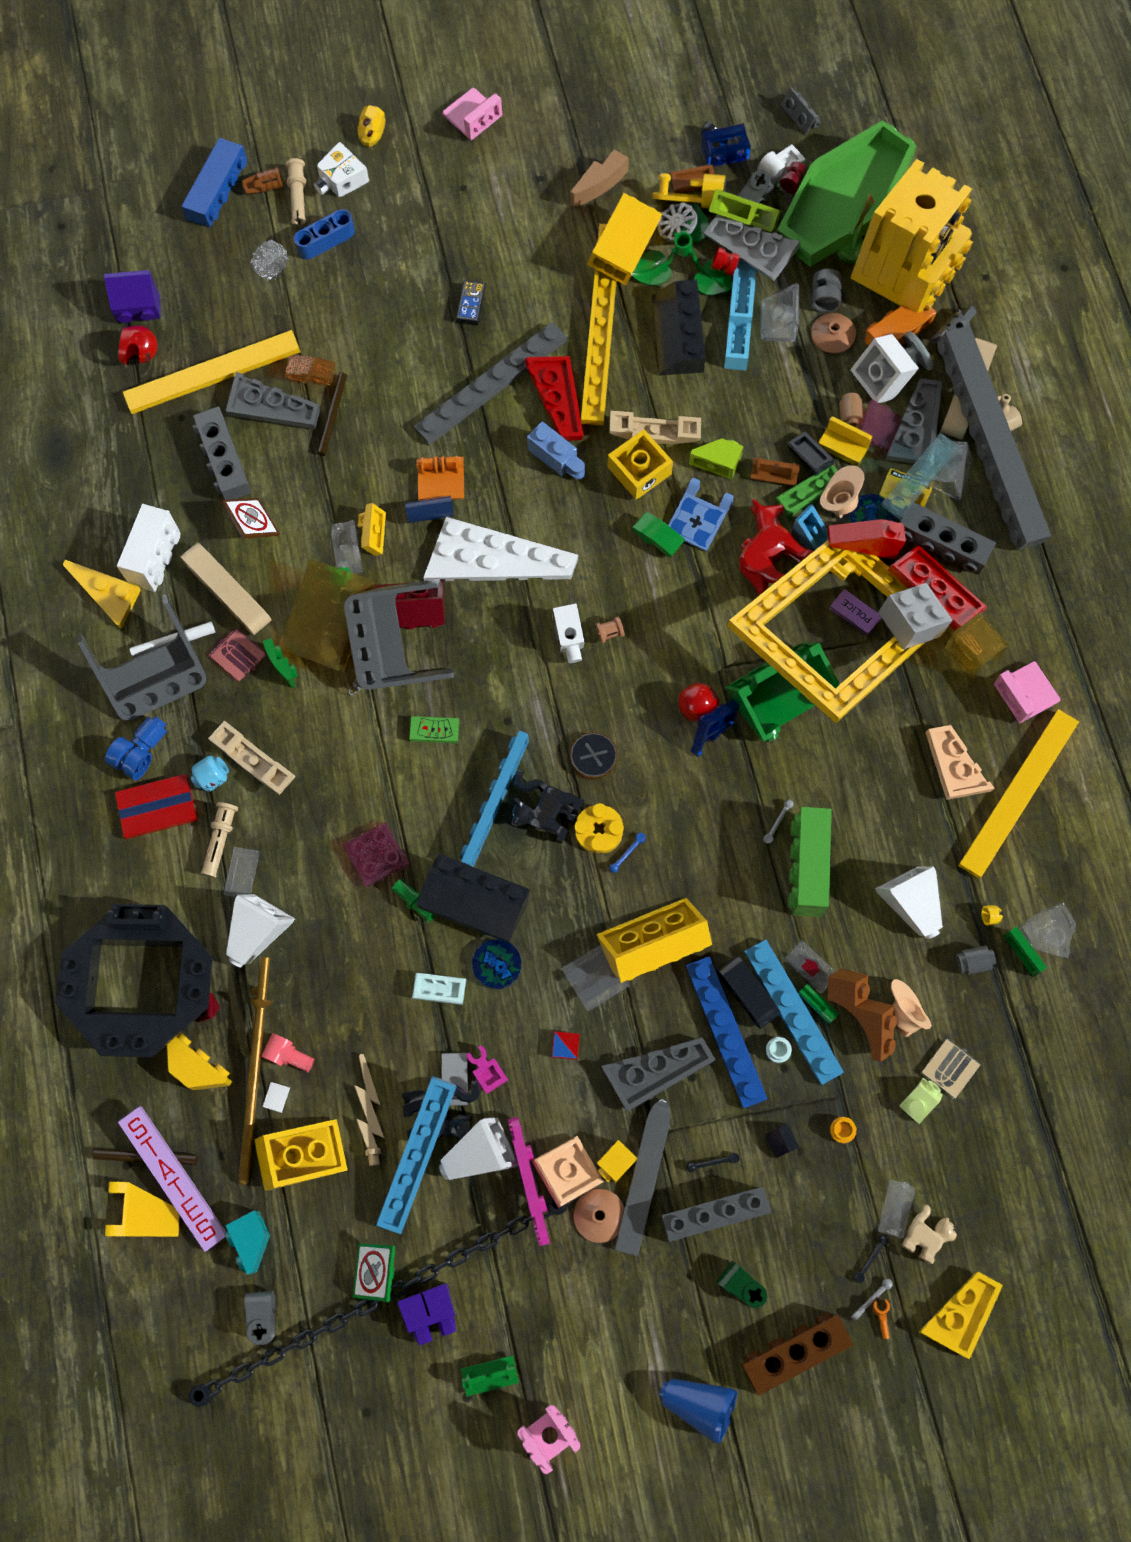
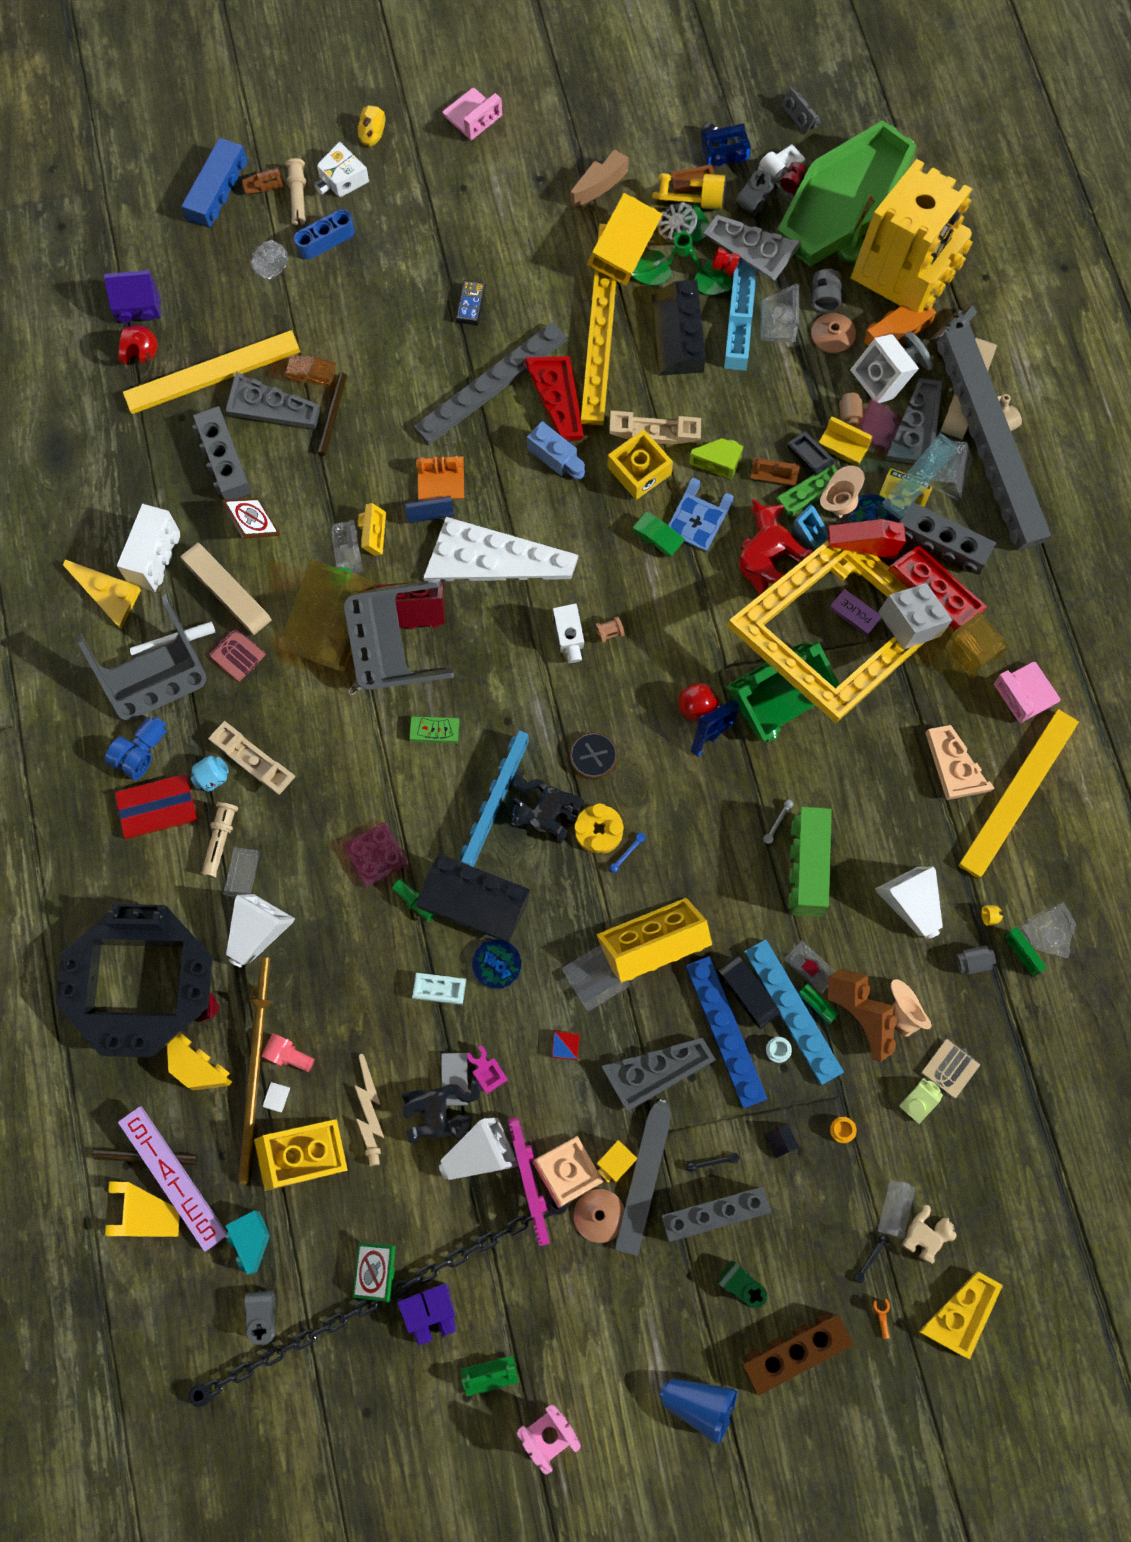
(282, 665): green slope -> none
(416, 1155): dark azure plate -> none
(745, 210): lime slope -> none
(886, 1284): light grey hinge -> none

